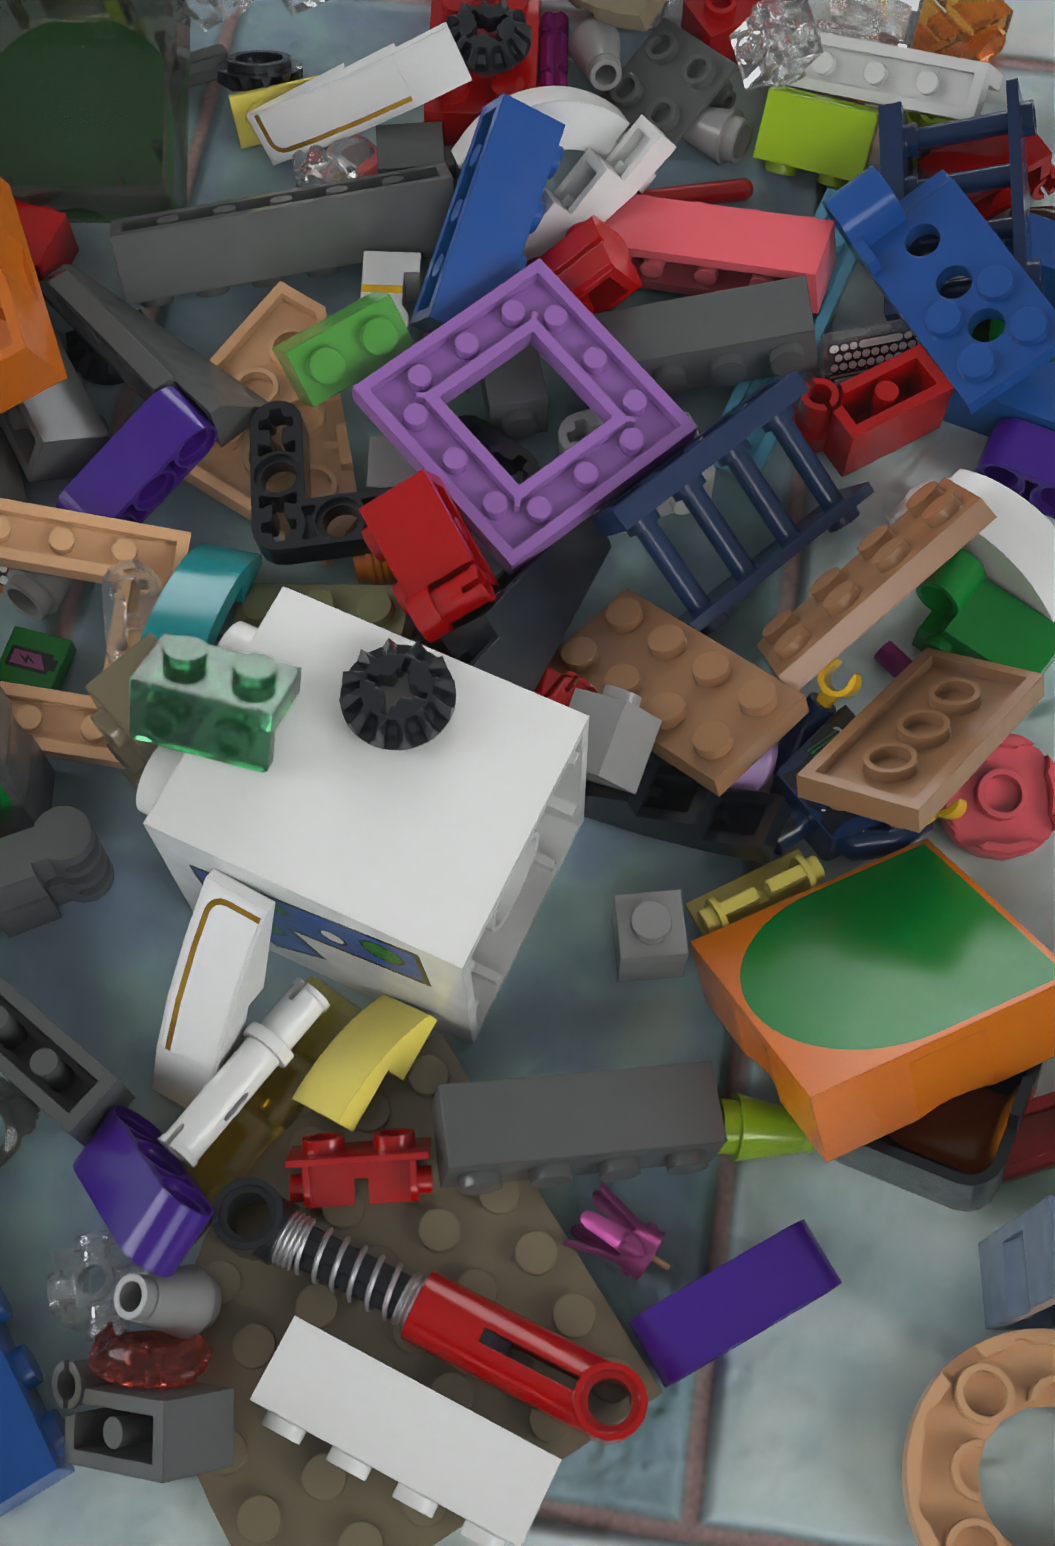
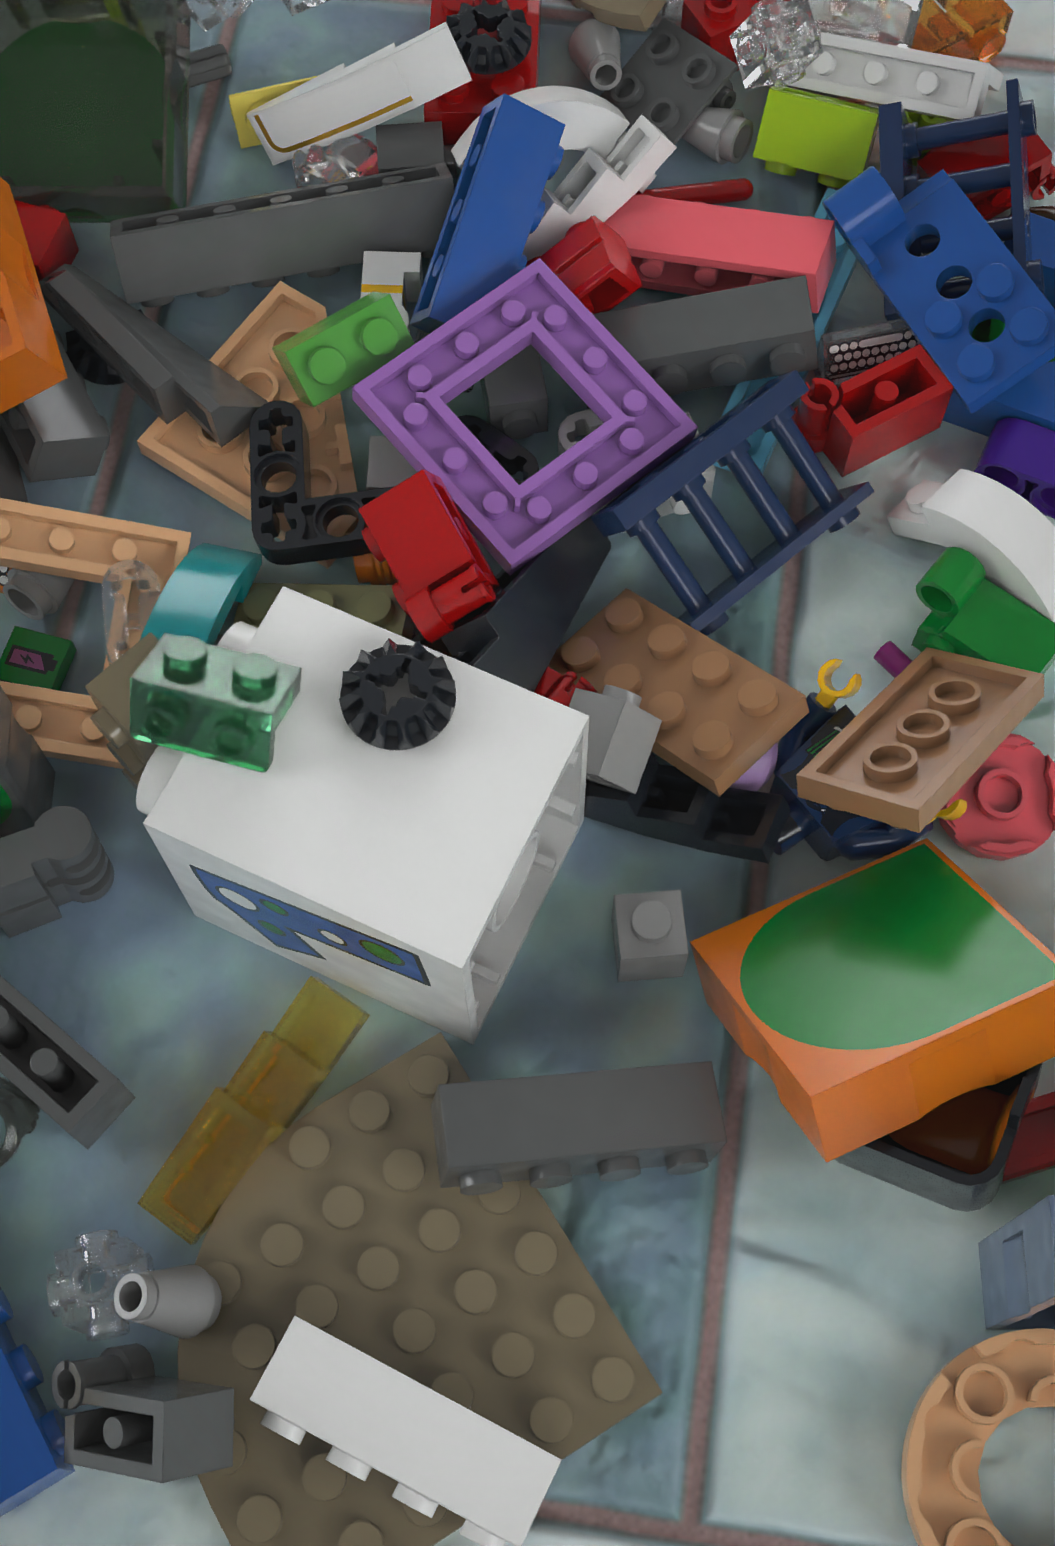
(142, 460): dark purple beam -> none
(142, 1191): dark purple beam -> none
(148, 1358): clear red piece -> none
(212, 986): white slope -> none
(257, 70): black gear -> none
(265, 1048): white pin -> none
(333, 1165): red hinge -> none
(351, 1068): light yellow slope -> none
(435, 1313): piece -> none
(554, 49): magenta axle -> none
(619, 1240): flat silver piece -> none
(734, 1303): dark purple beam -> none
(755, 891): light yellow hinge -> none
(760, 1129): lime cone -> none
(885, 571): medium nougat plate -> none

